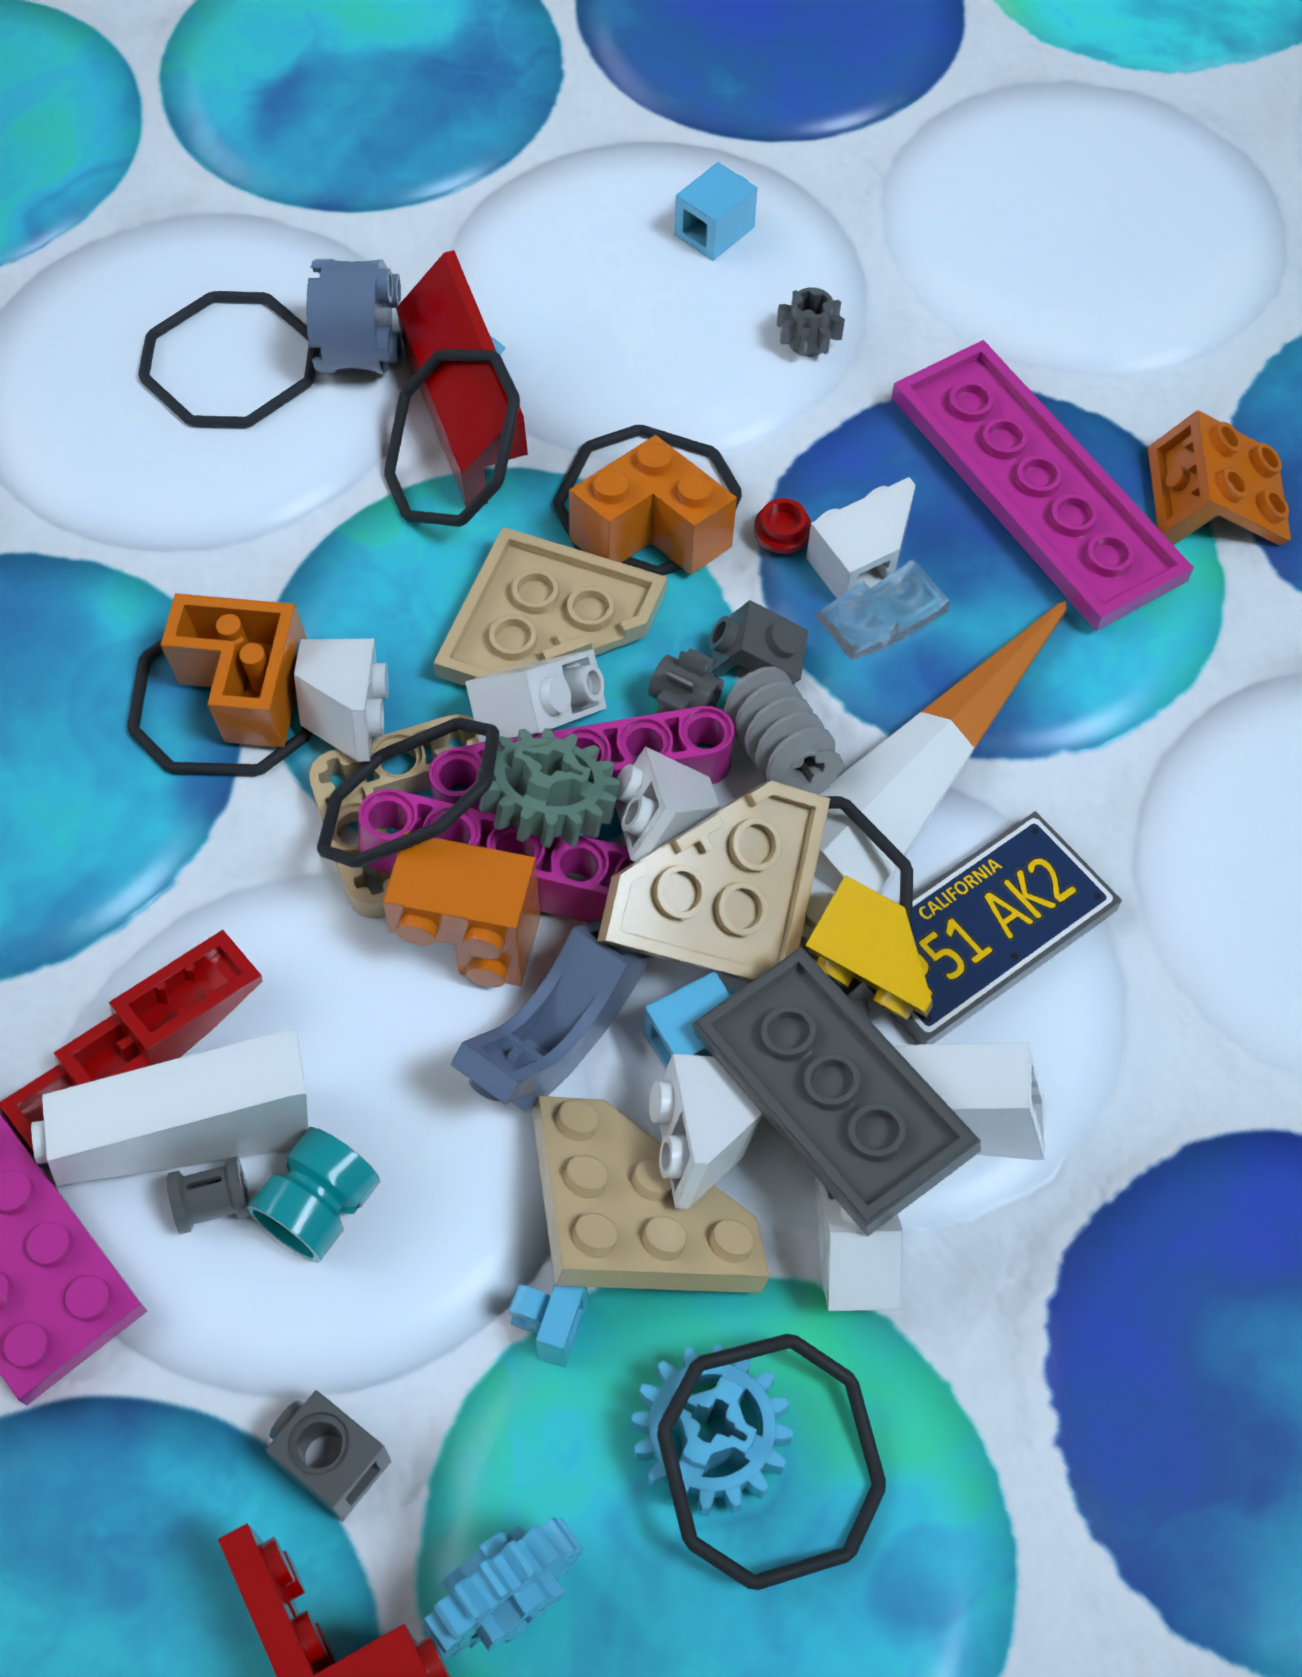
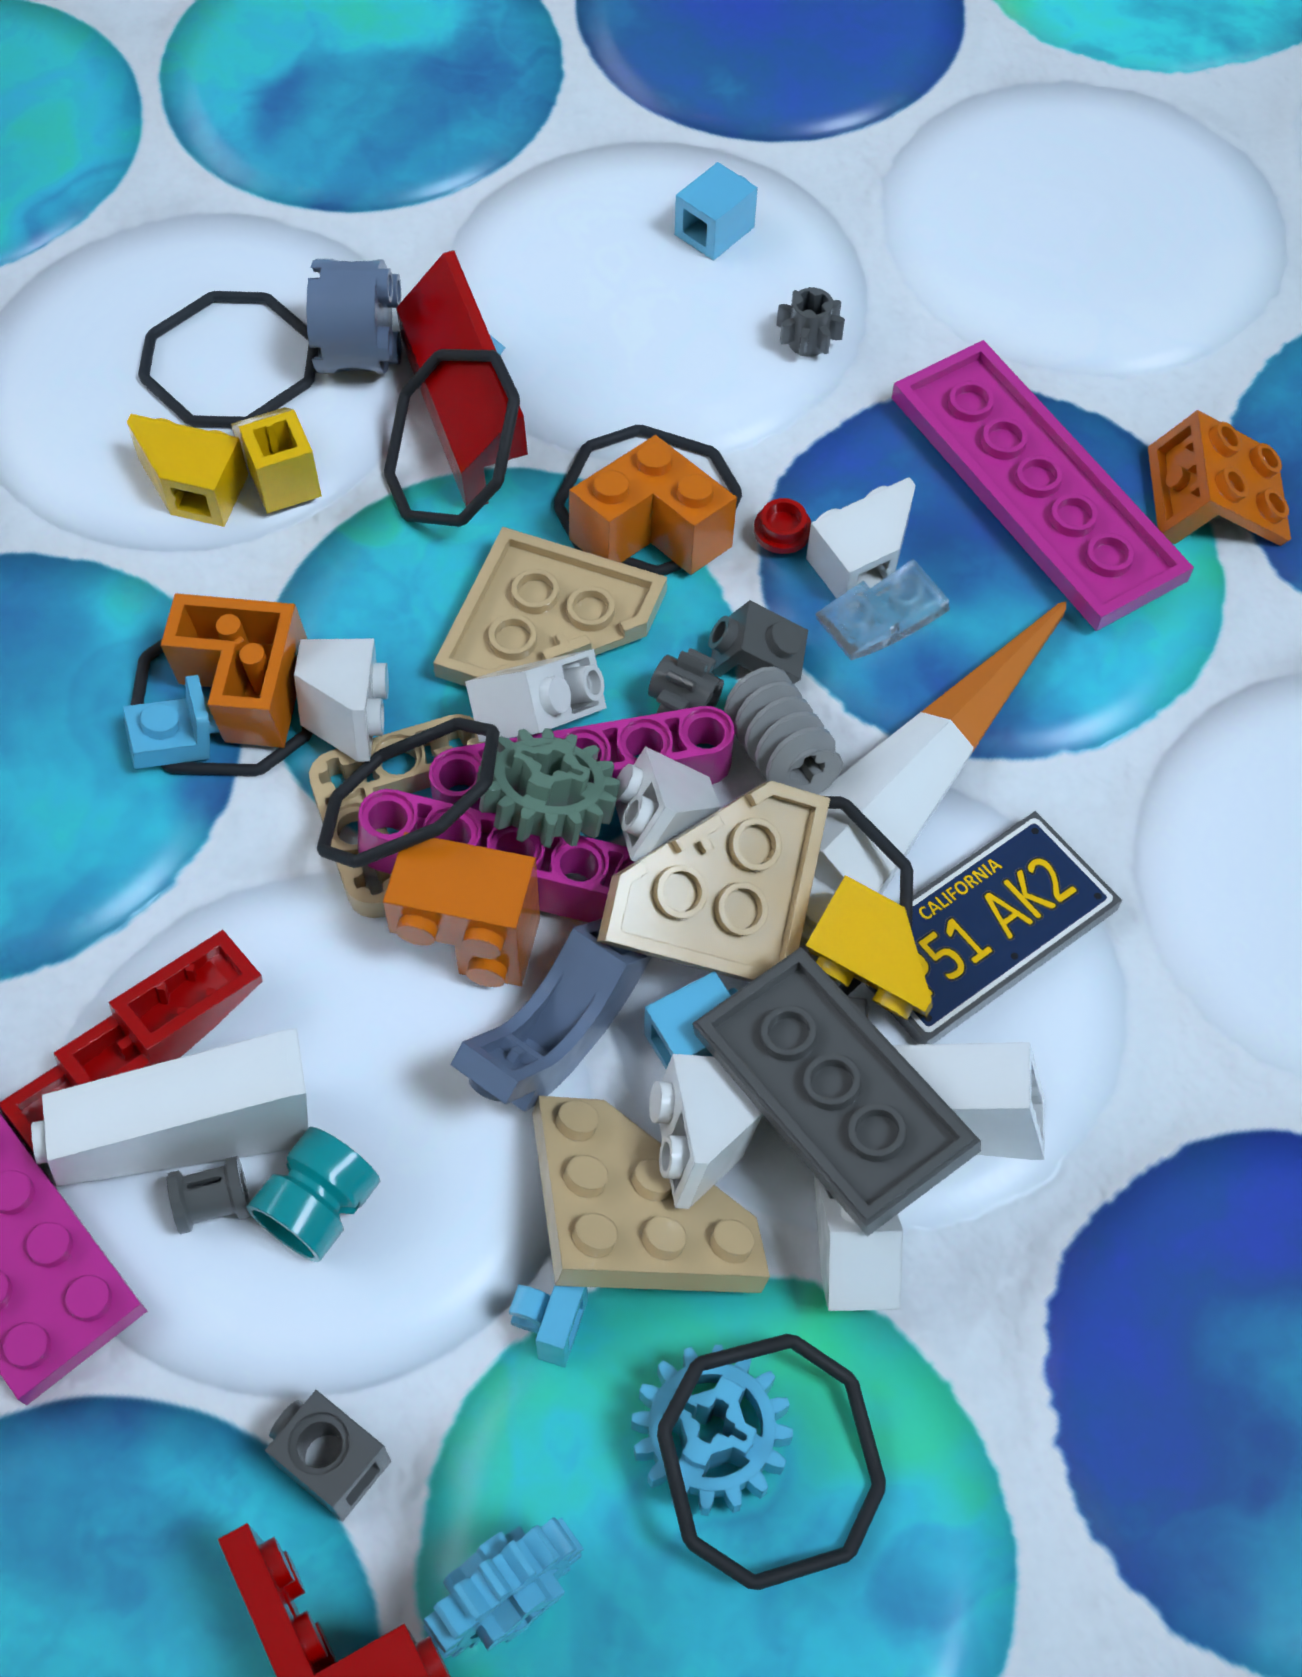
(170, 729): none -> medium azure bracket
(190, 467): none -> yellow slope
(278, 458): none -> yellow slope

